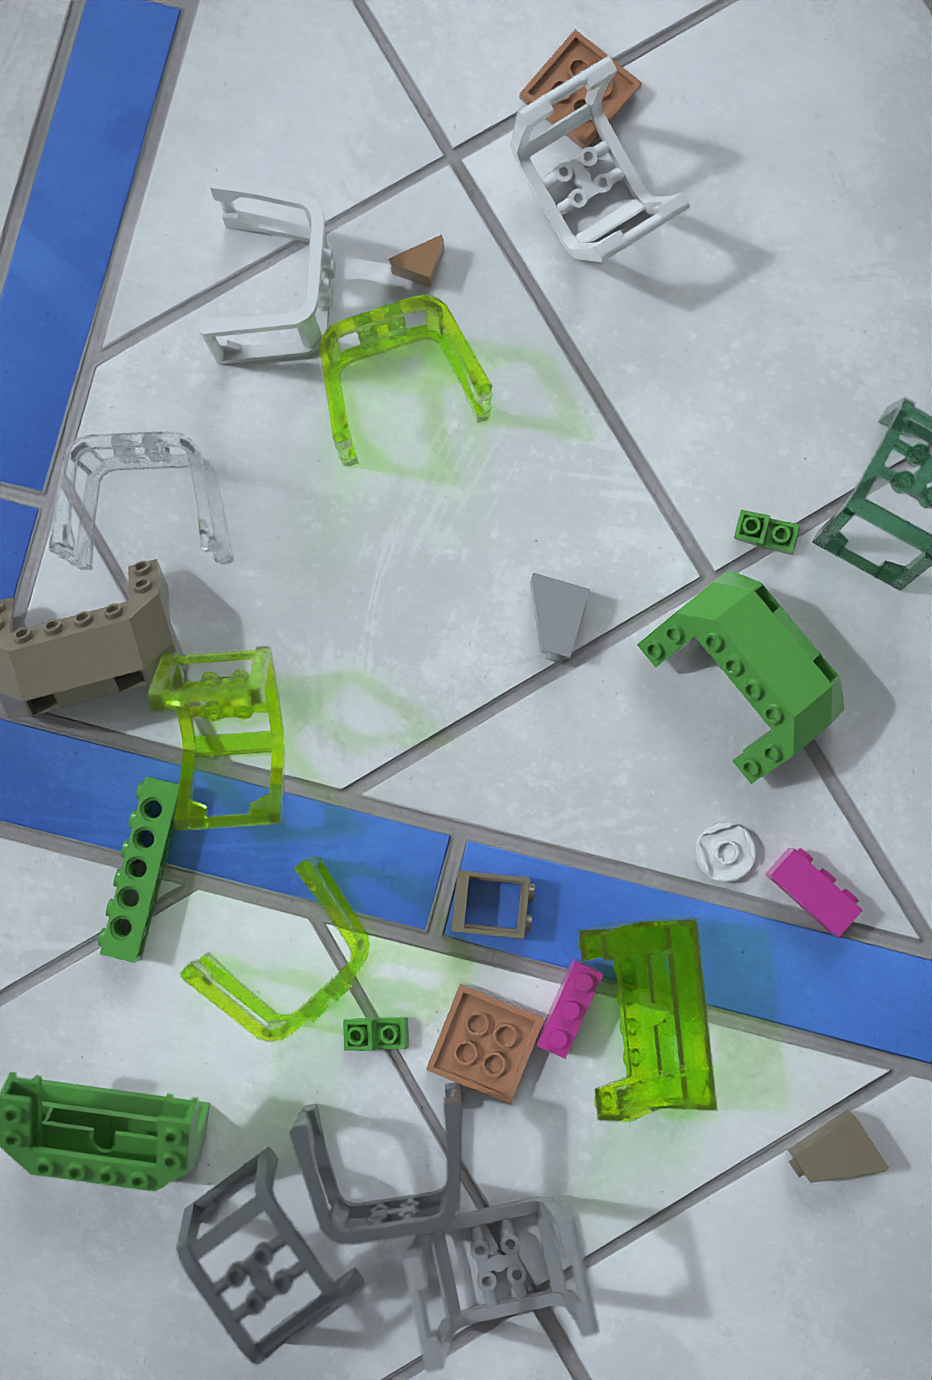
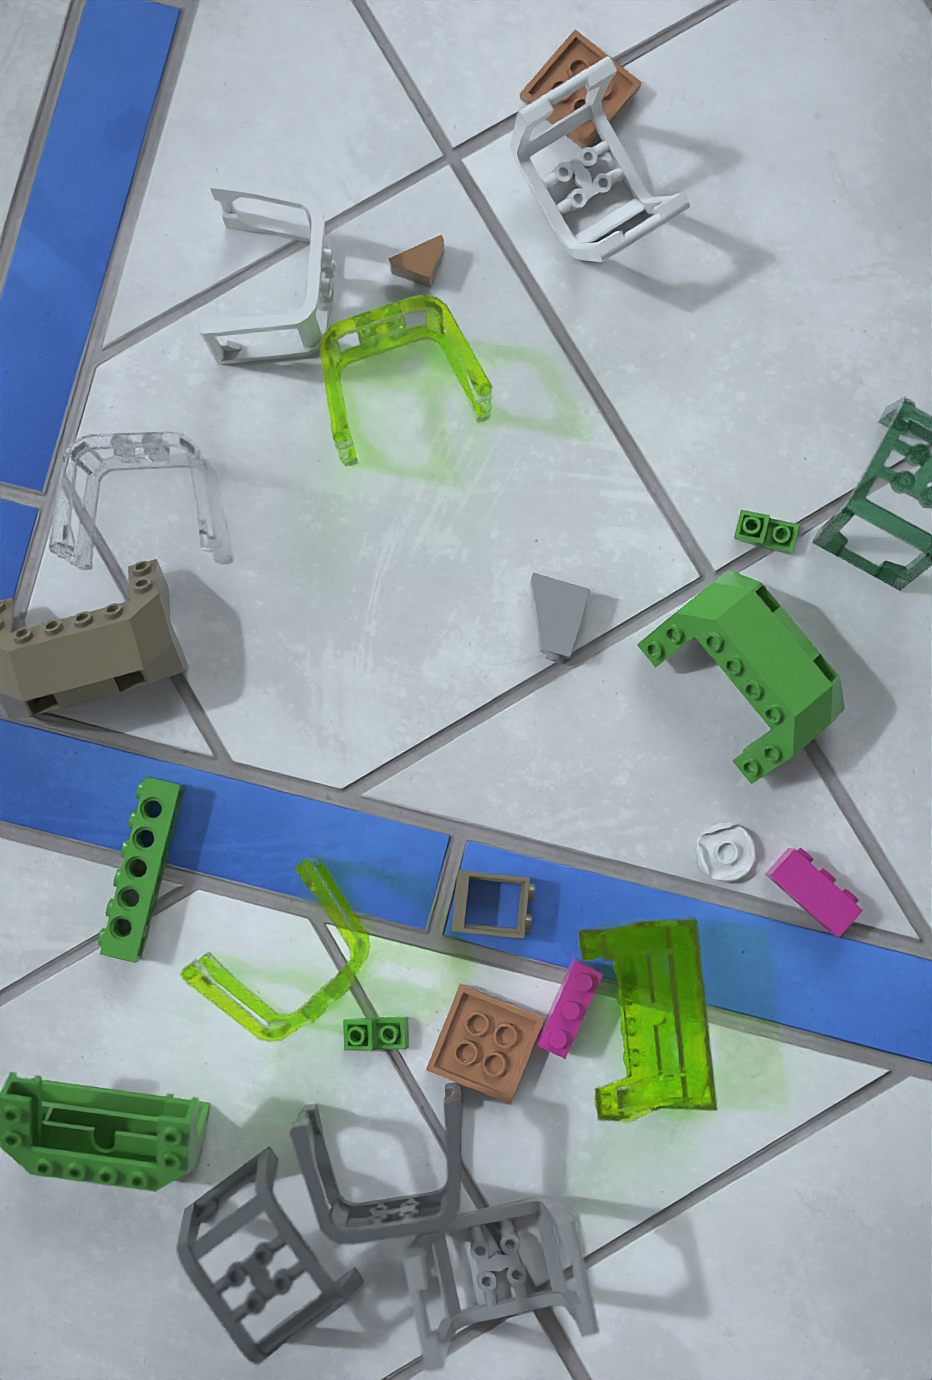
(224, 698): clear neon green windscreen -> none
(836, 1151): dark tan slope -> none

